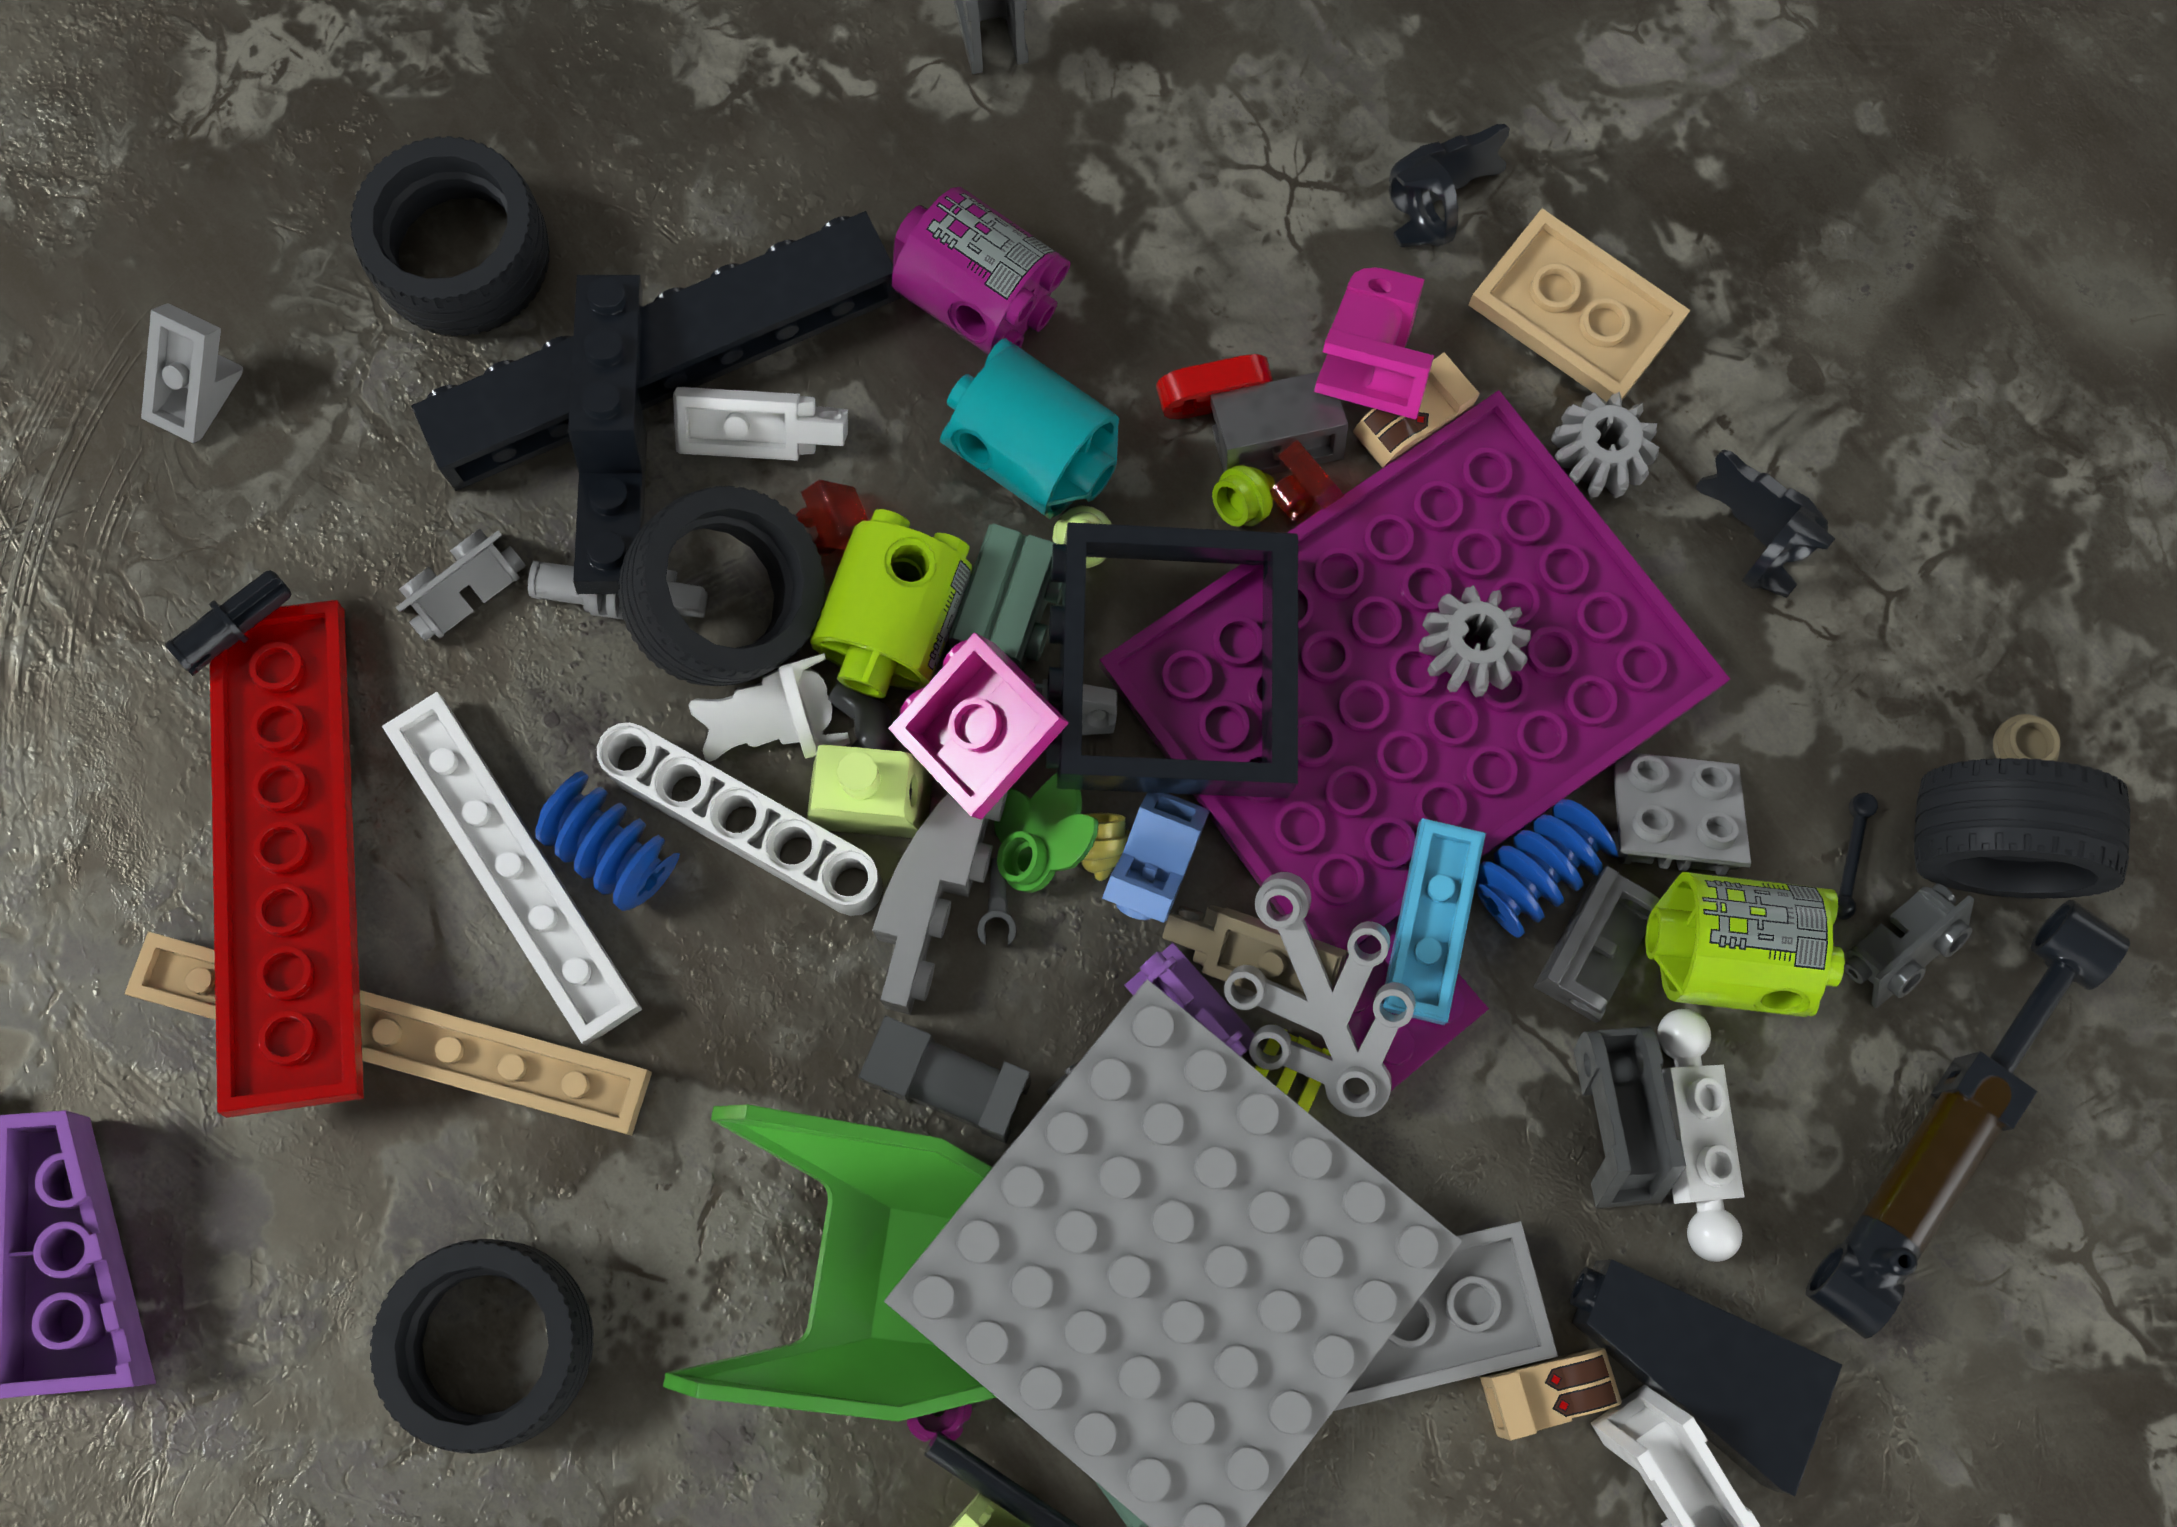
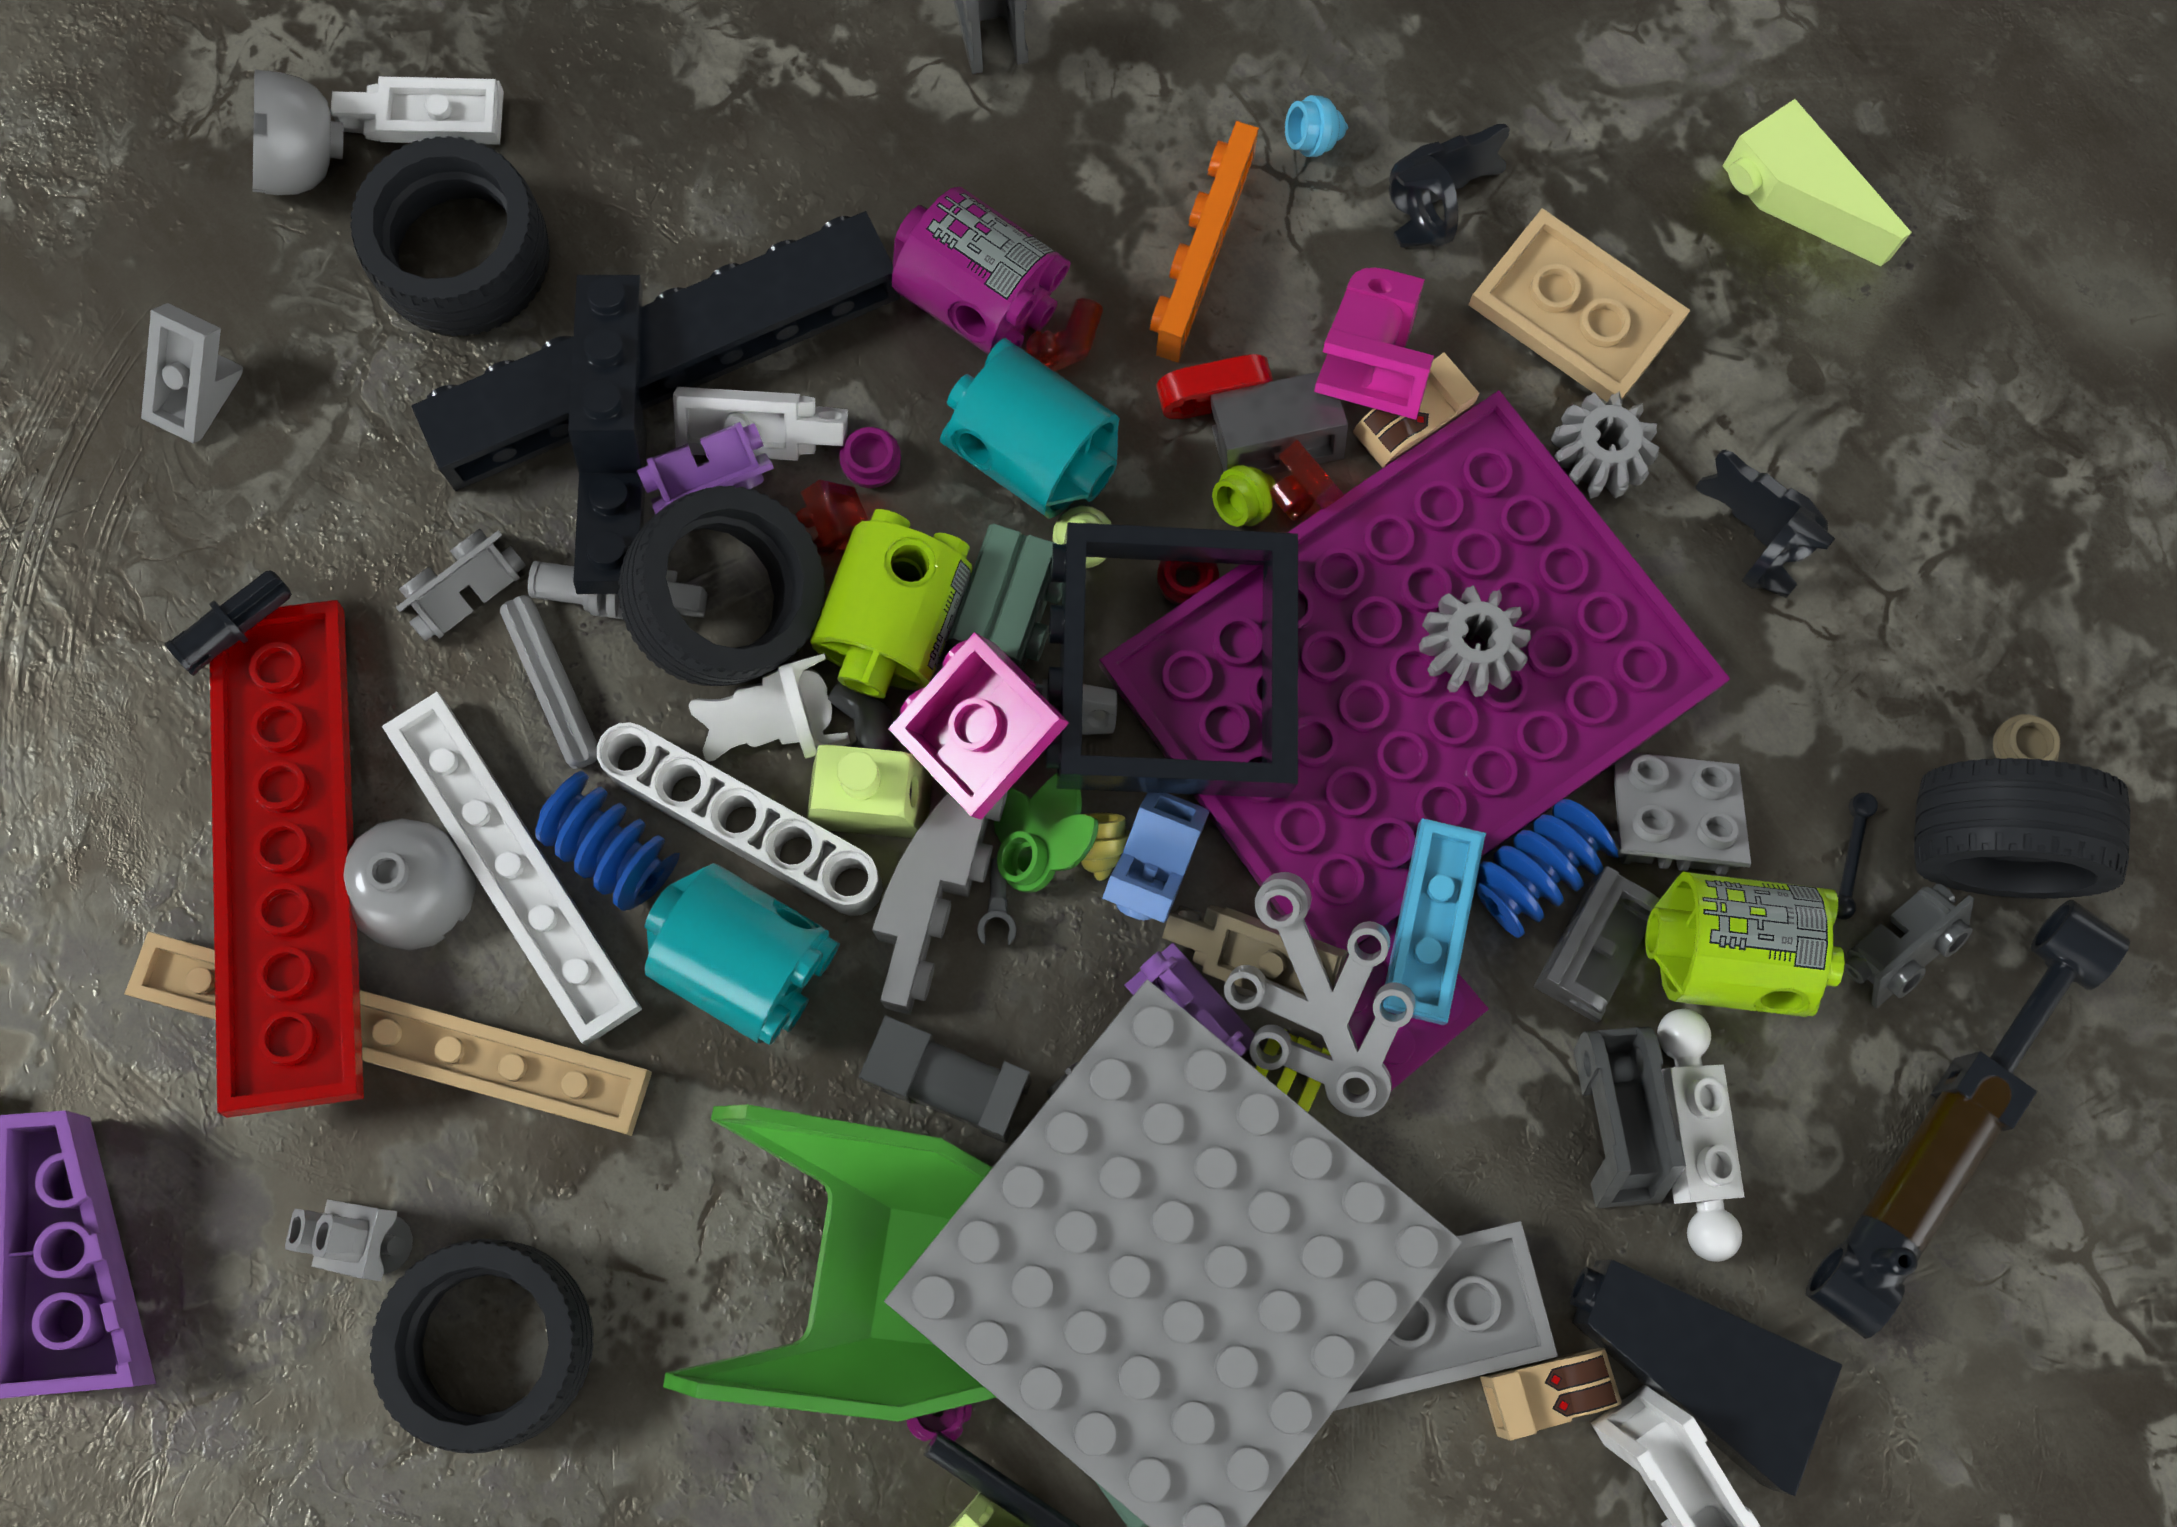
(291, 134): none -> light grey cylinder
(351, 1239): none -> light grey hips
(407, 884): none -> light grey cylinder
(423, 108): none -> white hinge
(550, 682): none -> light grey axle
(729, 464): none -> medium lavender hinge
(735, 951): none -> teal cylinder
(870, 457): none -> magenta plate
(1071, 344): none -> clear red arm
(1173, 590): none -> dark red plate
(1211, 219): none -> orange plate
(1314, 126): none -> medium azure plate
(1808, 182): none -> yellowish green slope

